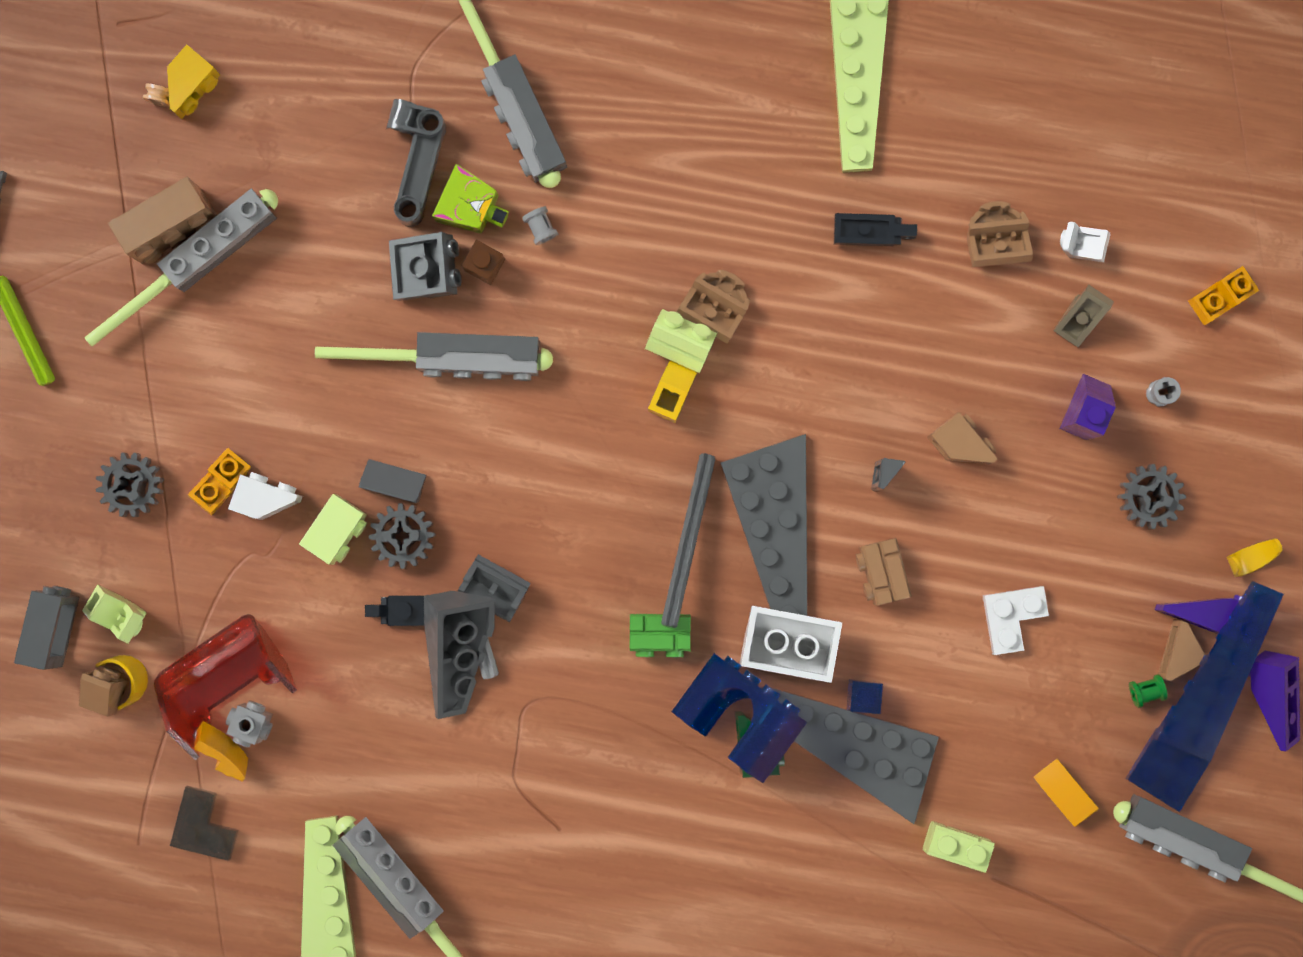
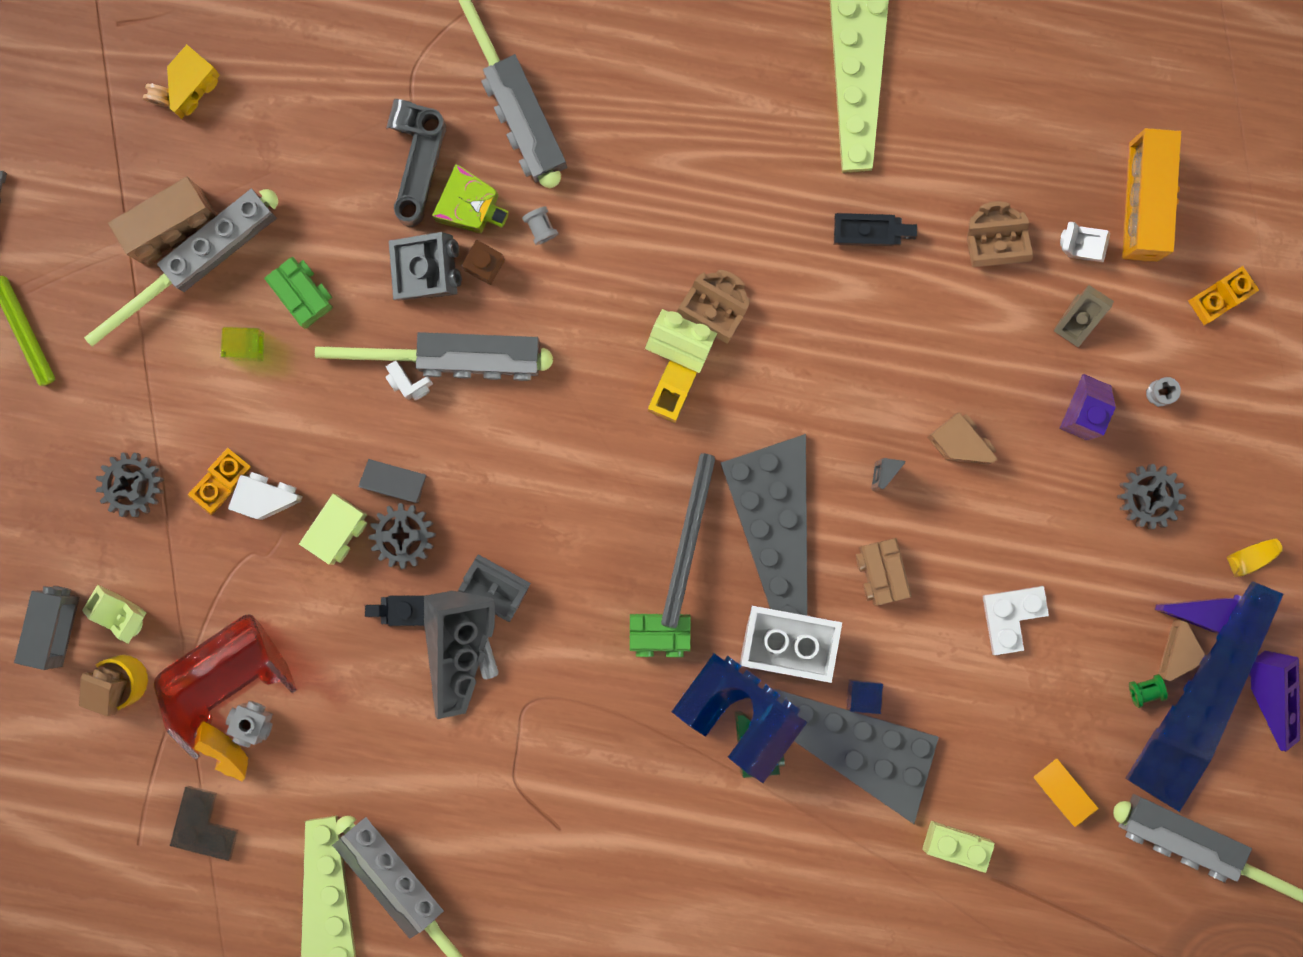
(242, 344): none -> clear neon green panel
(299, 292): none -> bright green brick
(399, 380): none -> white bracket
(1151, 195): none -> light orange brick

